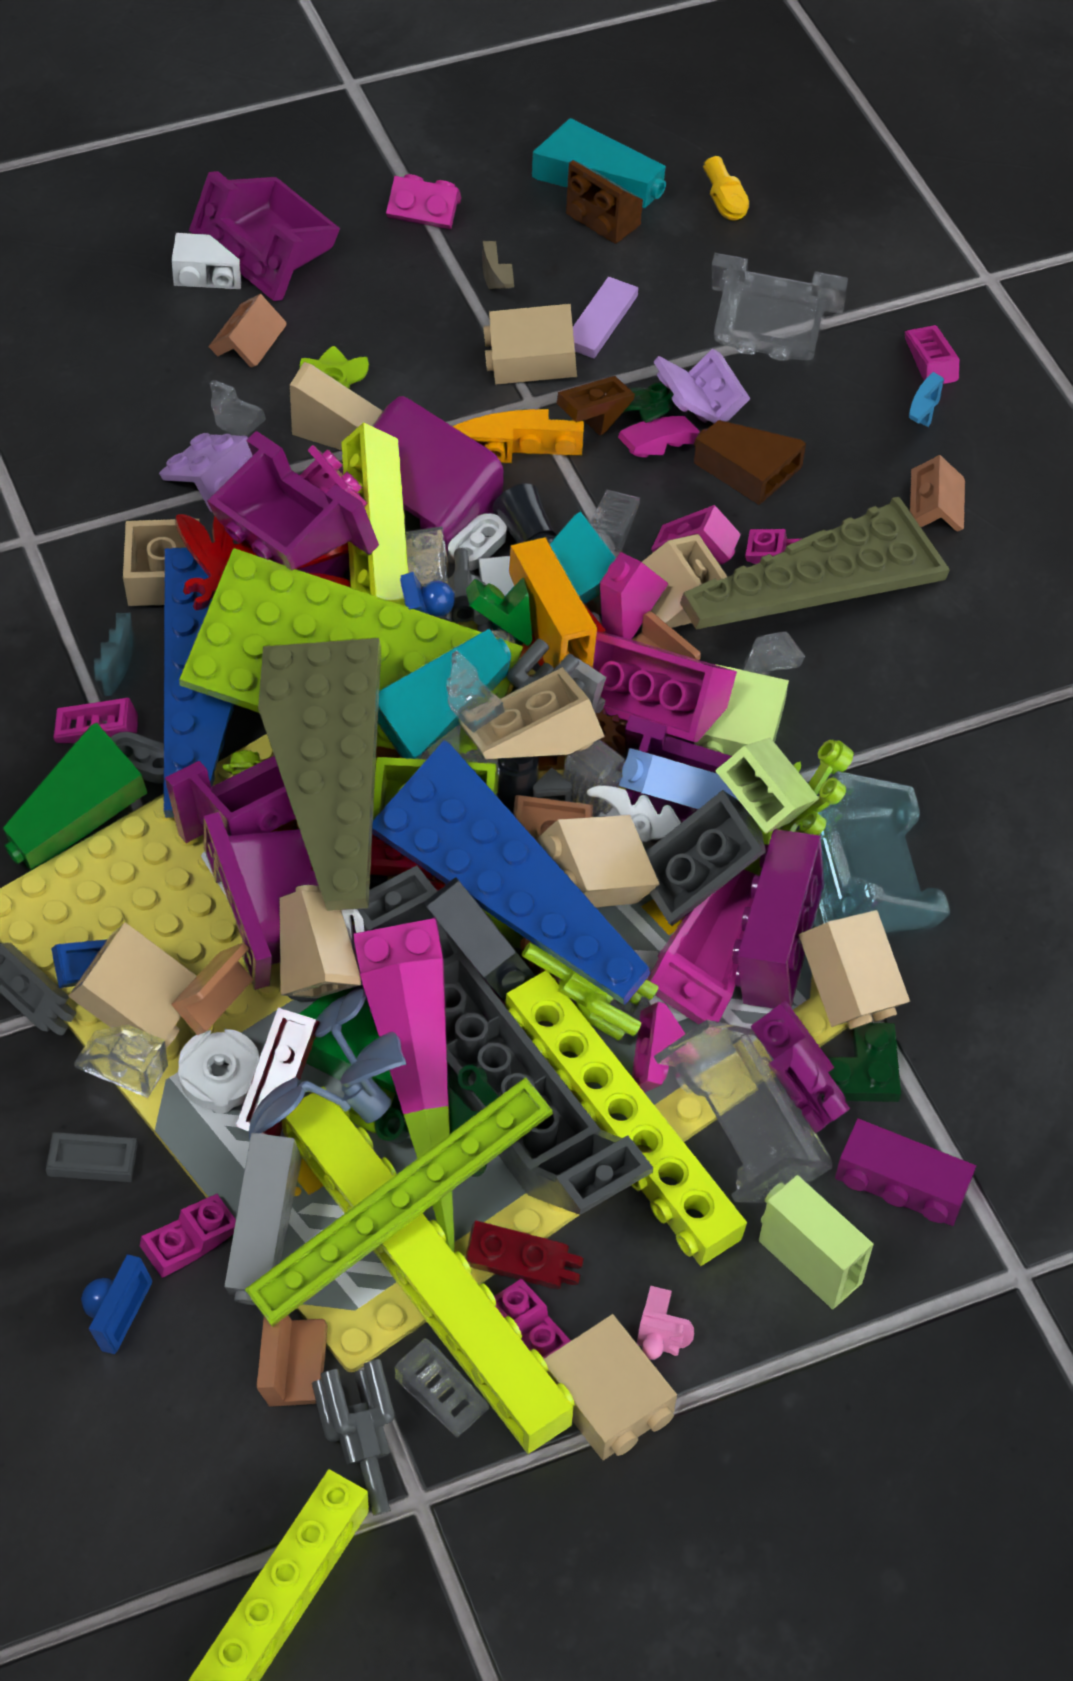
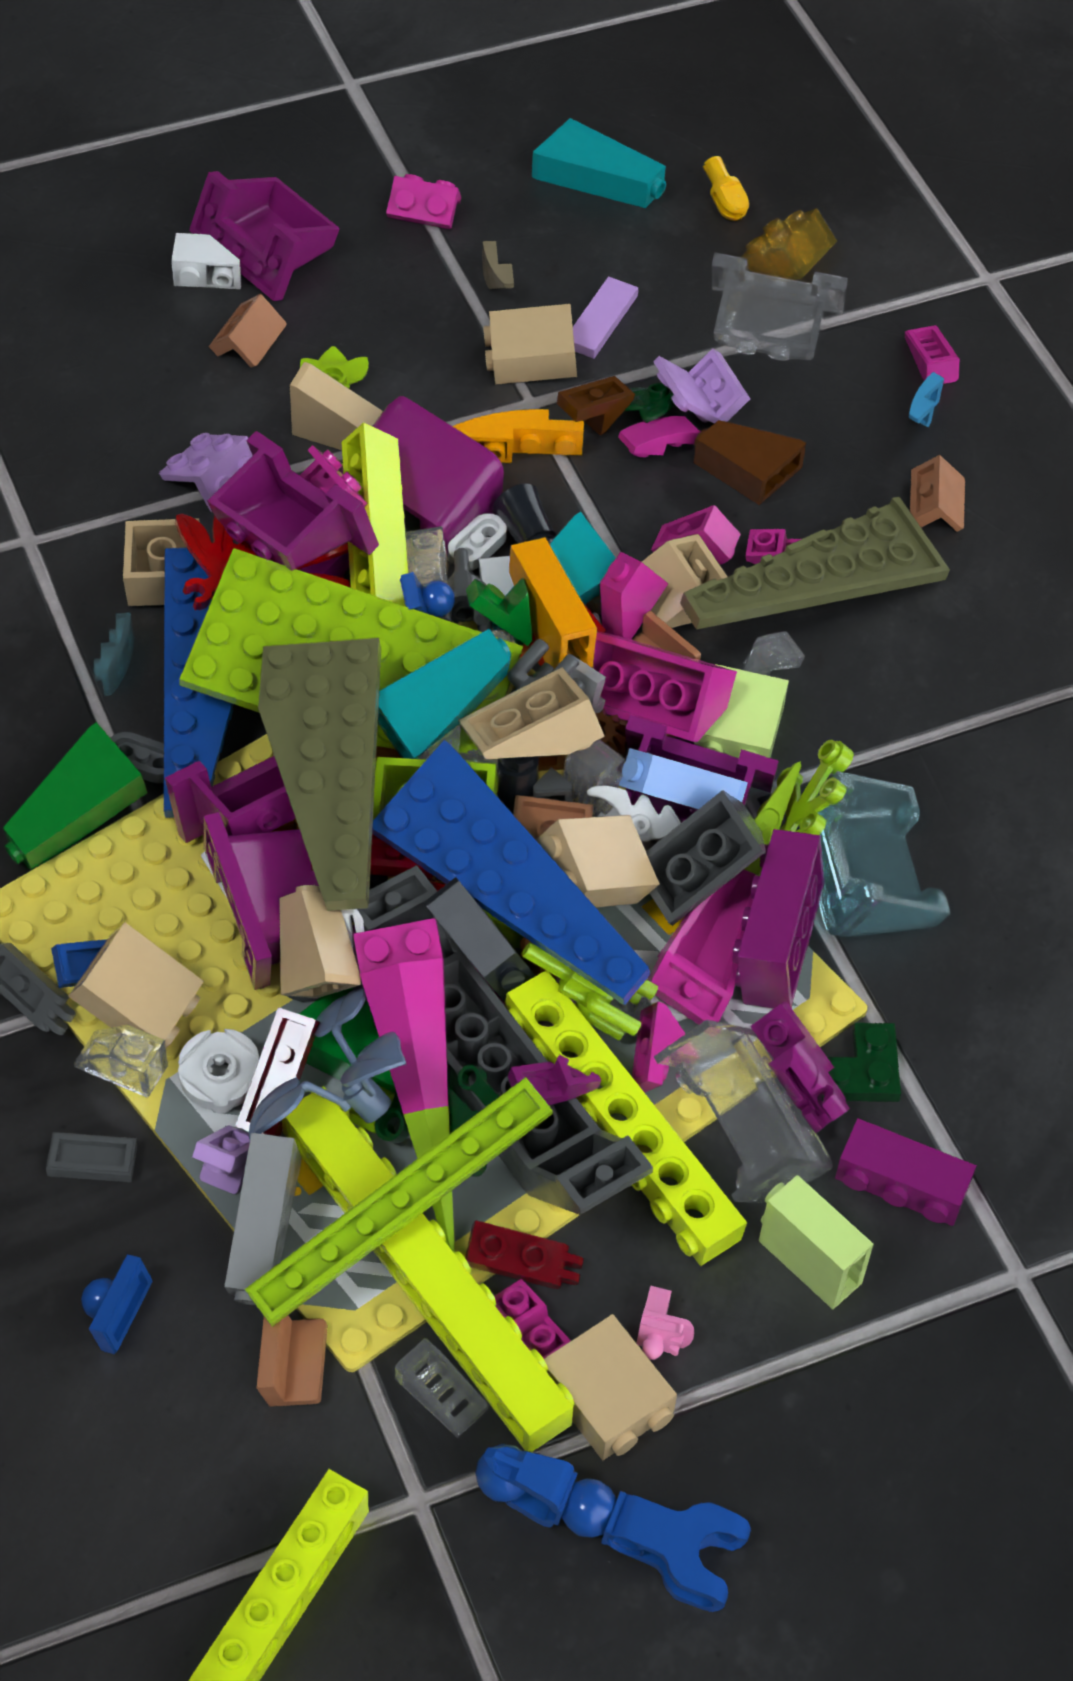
(118, 713): dark pink slope -> none
(190, 1237): dark pink slope -> none
(213, 989): nougat panel -> none
(223, 1158): none -> lavender slope
(234, 414): clear slope -> none
(241, 761): lime plant -> none
(359, 1425): dark grey plant -> none
(469, 696): clear slope -> none
(555, 1081): none -> magenta slope
(601, 203): reddish brown slope -> none
(615, 537): clear slope -> none
(632, 1525): none -> blue piece
(767, 784): yellowish green brick -> none
(790, 246): none -> clear yellow slope
(854, 970): tan brick -> none

